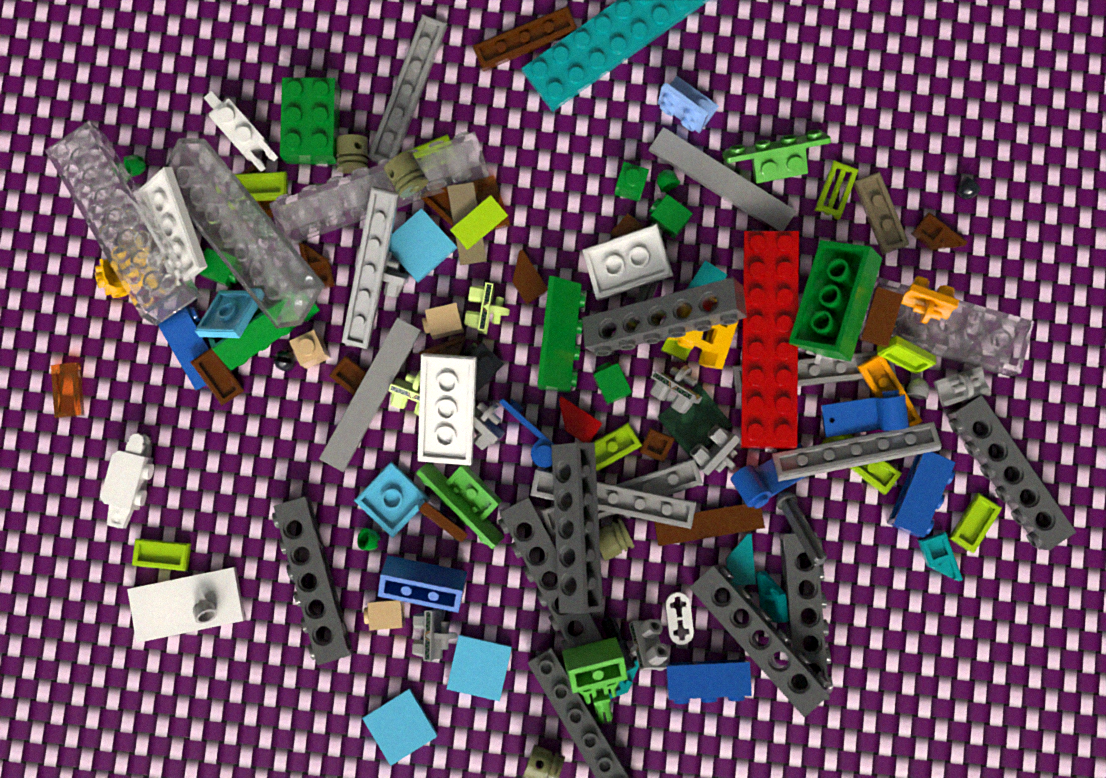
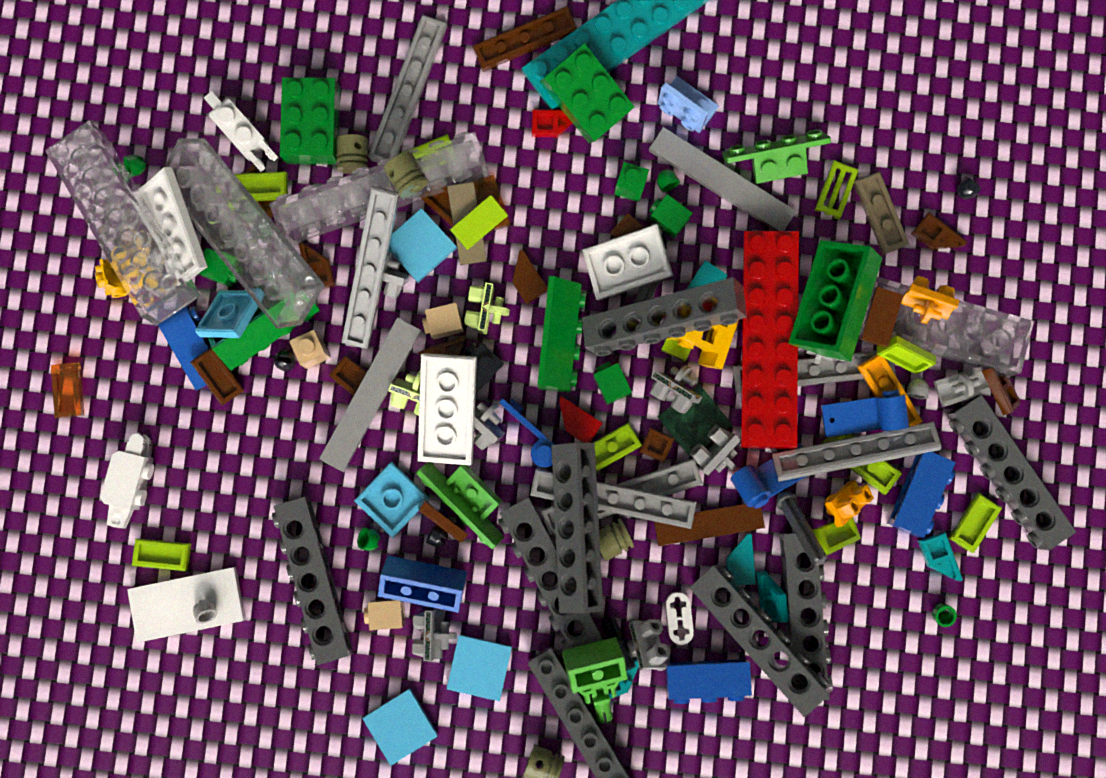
(435, 536): none -> black hinge
(549, 122): none -> red tile
(587, 94): none -> green brick
(835, 538): none -> lime tile
(847, 502): none -> light orange hips
(946, 618): none -> green hinge
(1002, 391): none -> reddish brown tile

